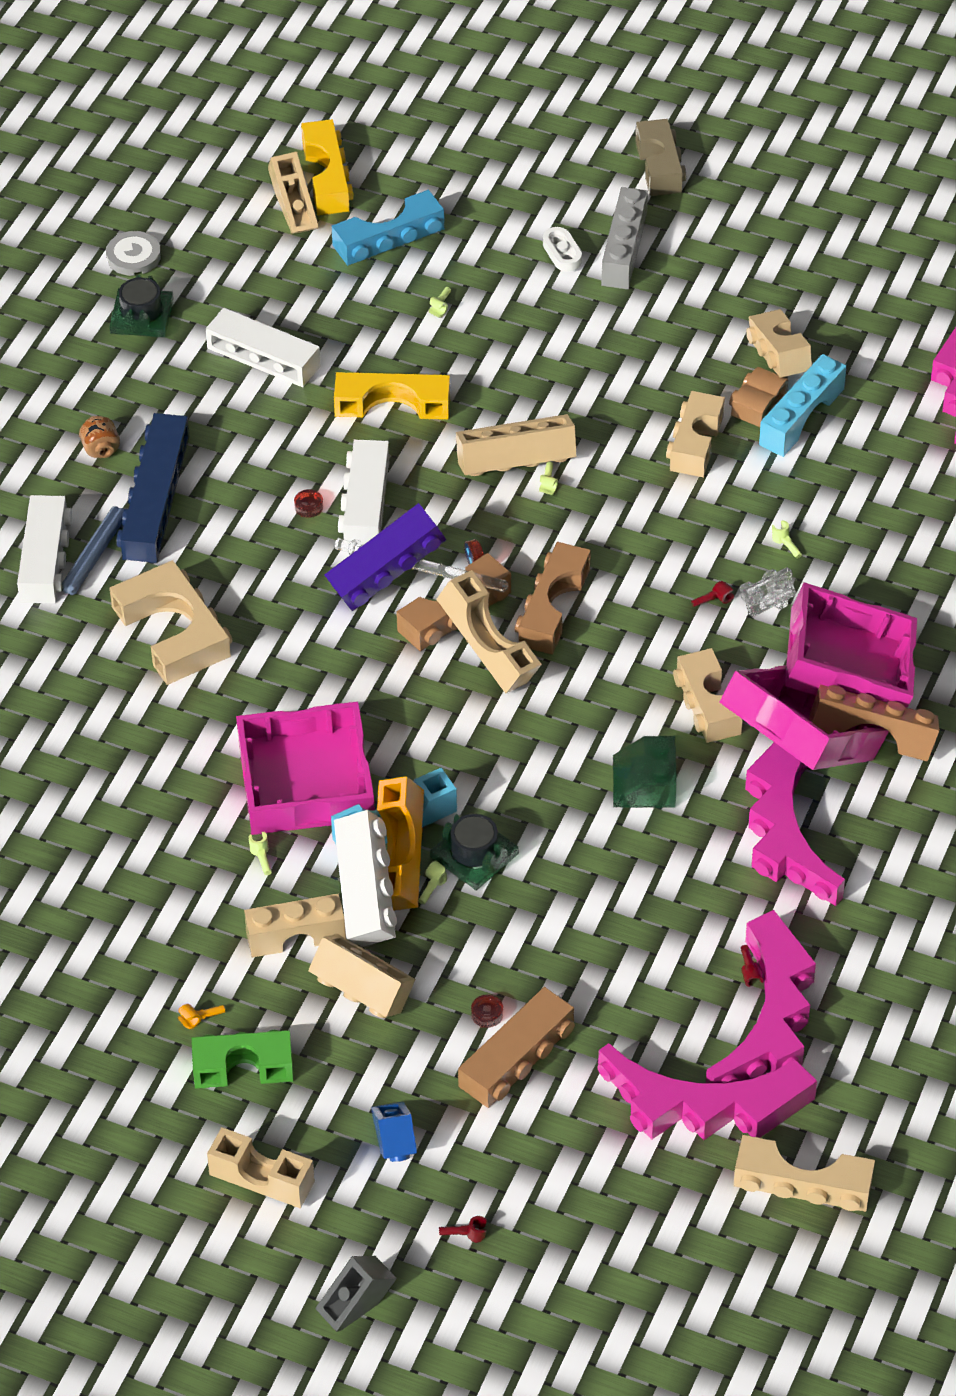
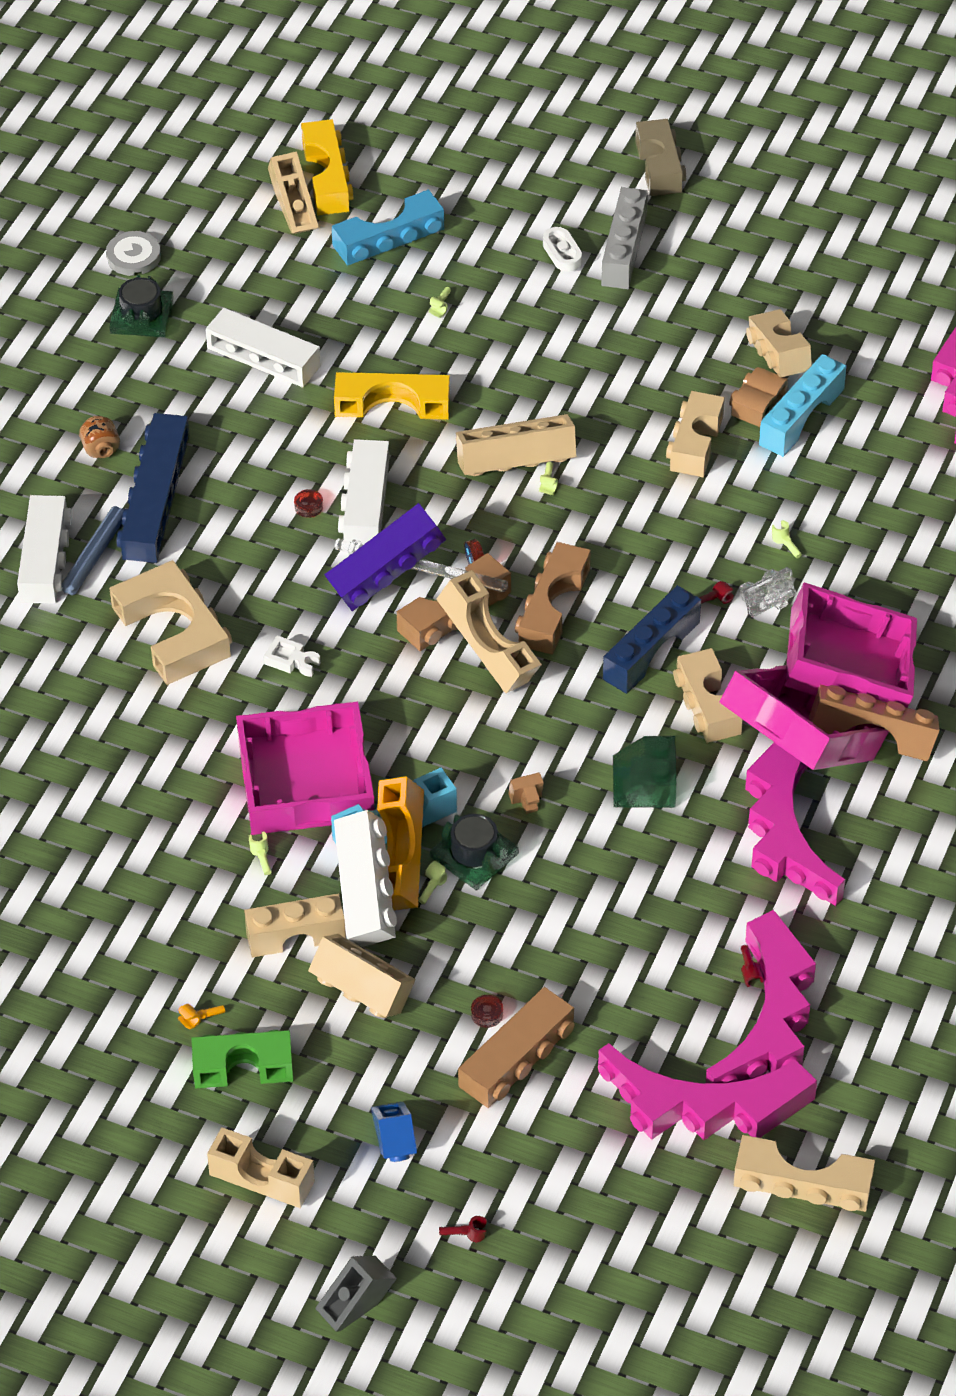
(289, 655): none -> white plate
(527, 791): none -> medium nougat tile
(629, 659): none -> dark blue arch

